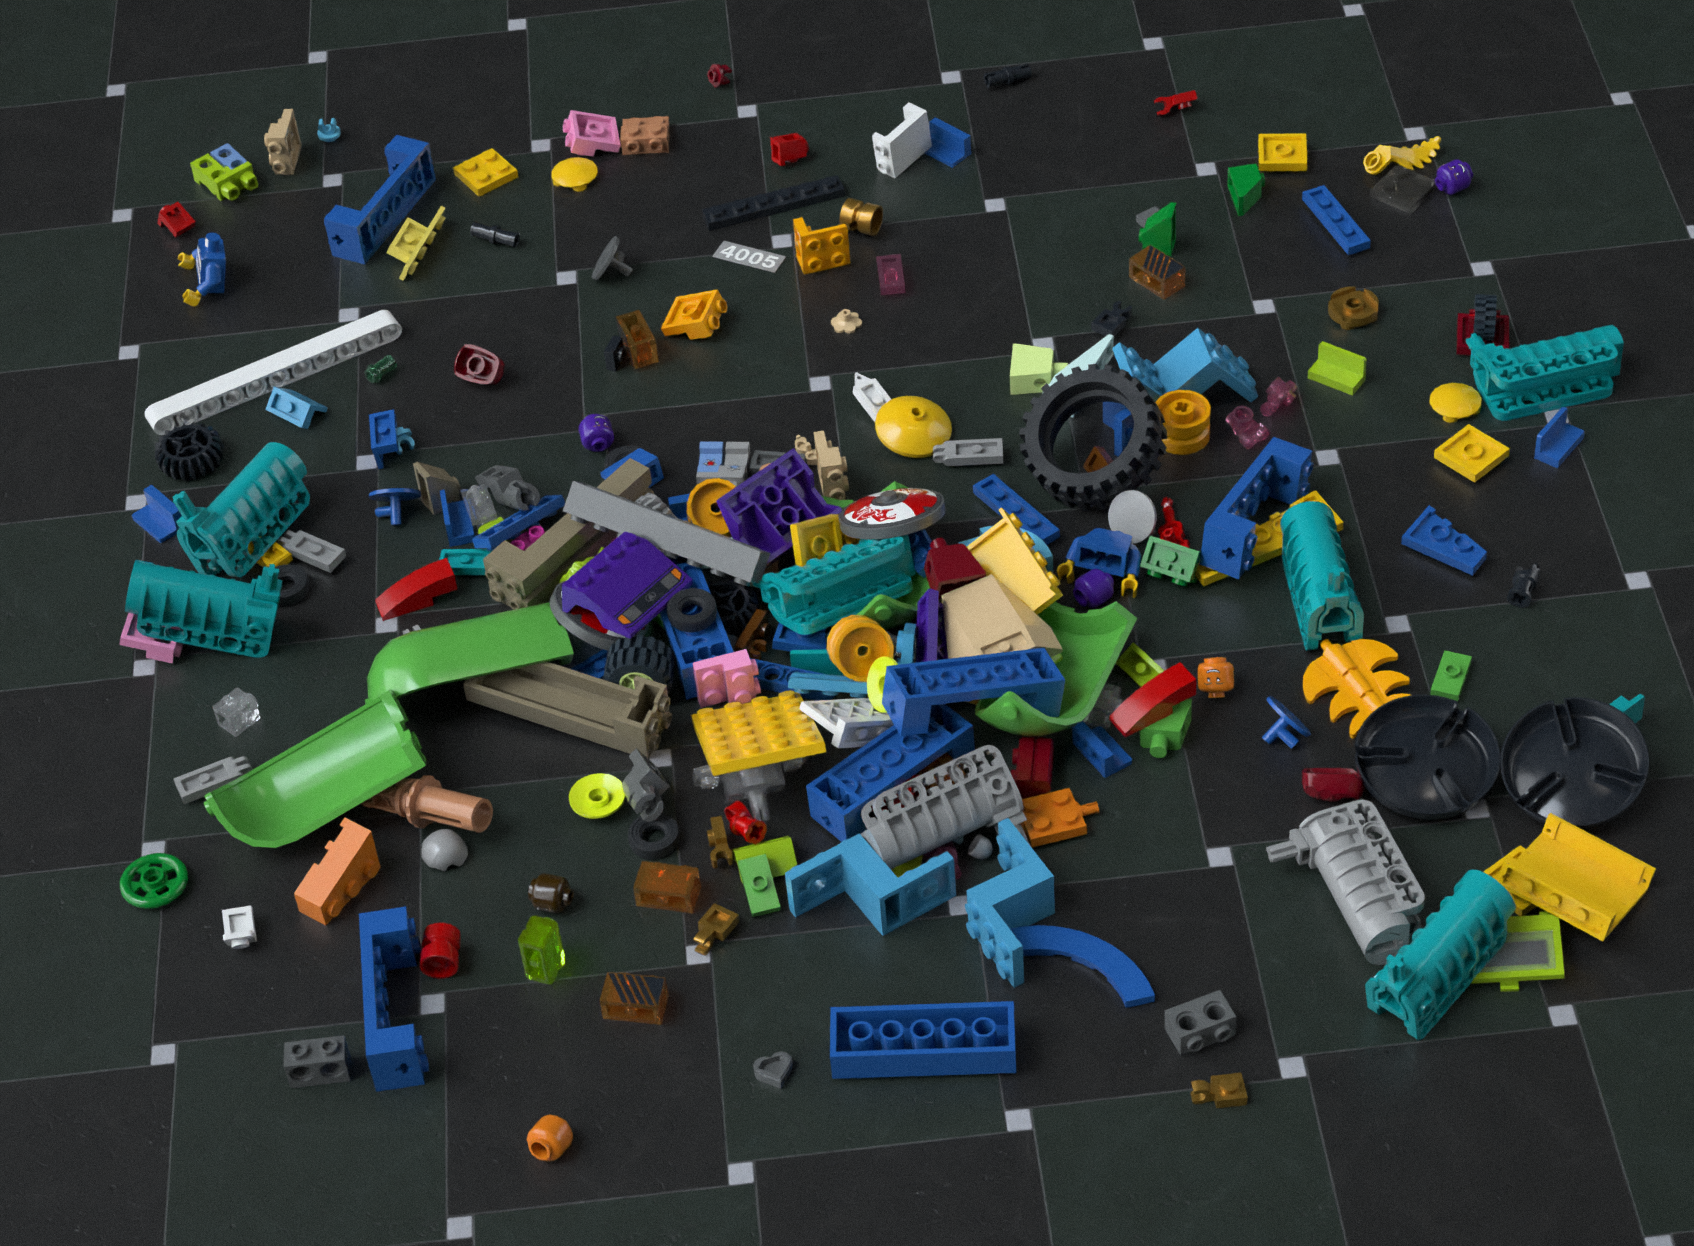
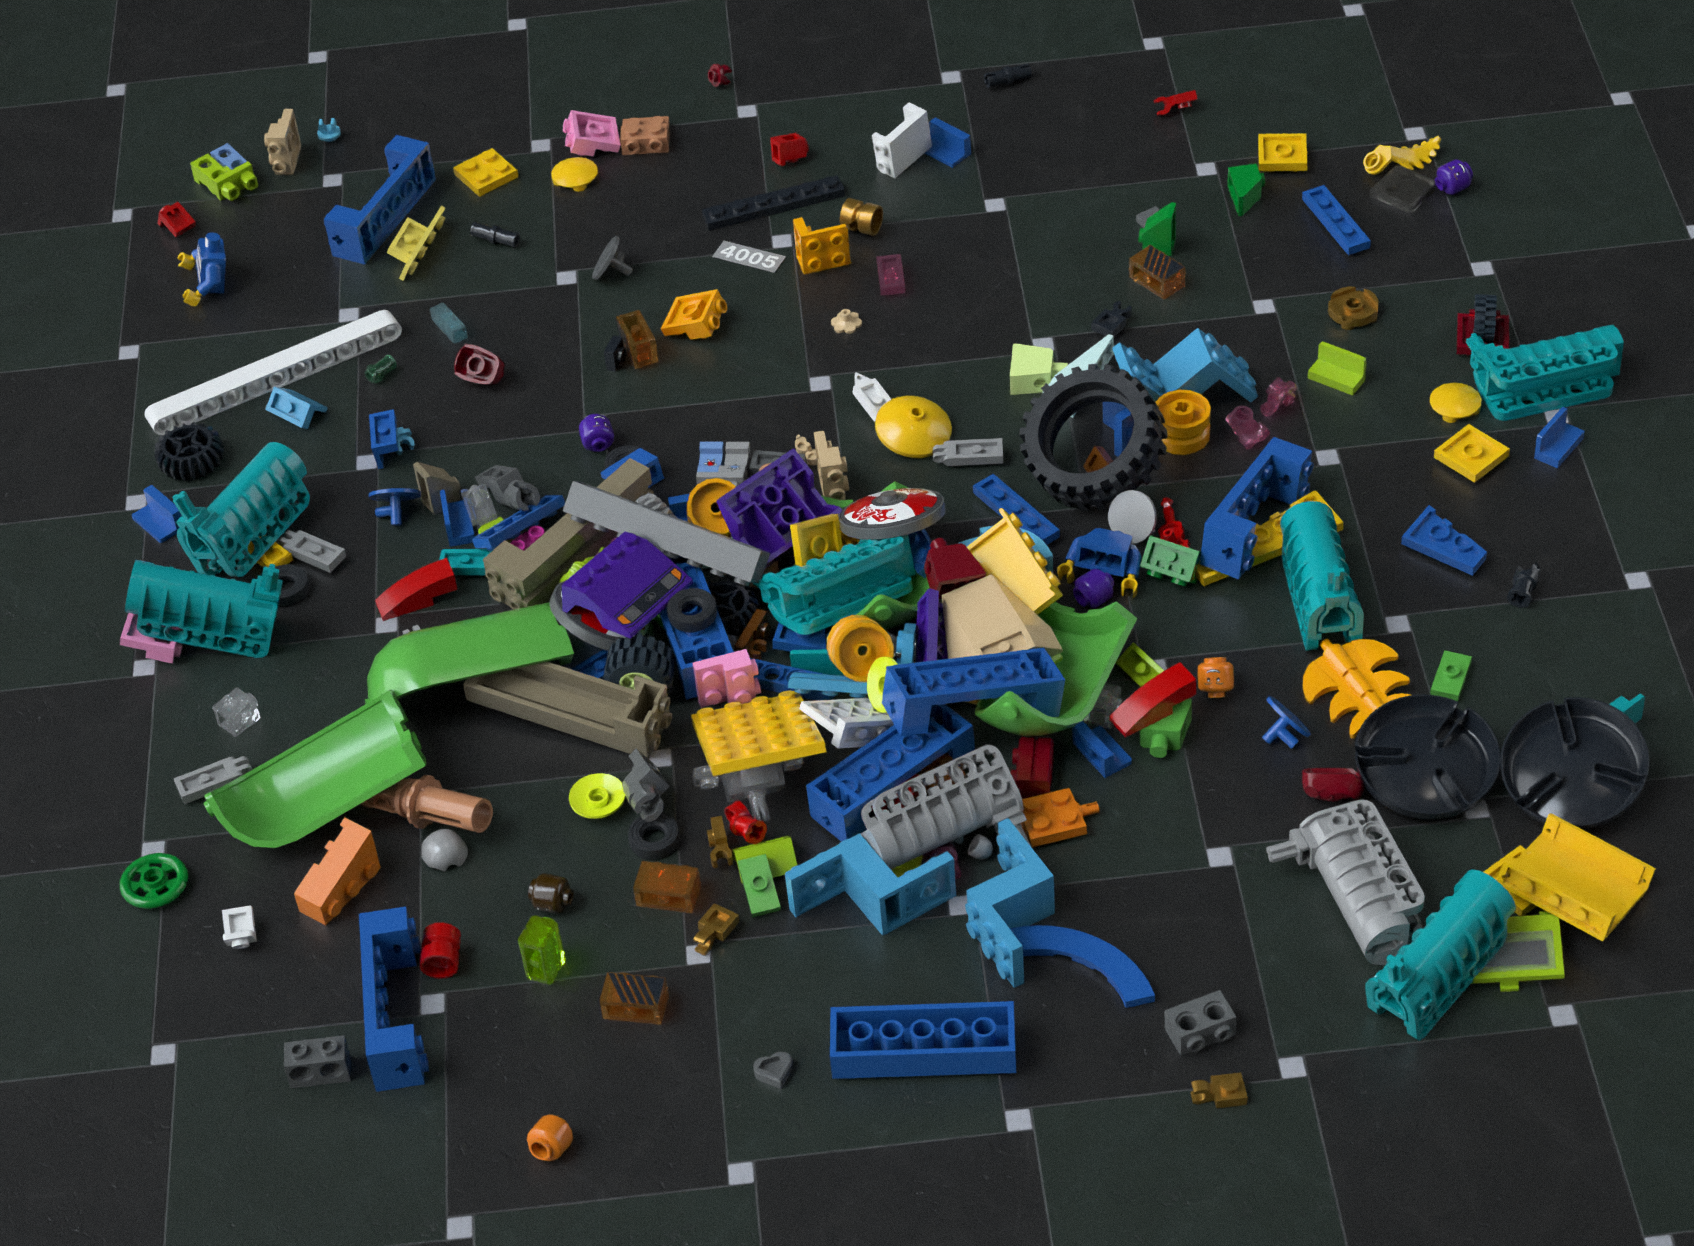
(448, 323): none -> clear light blue piece

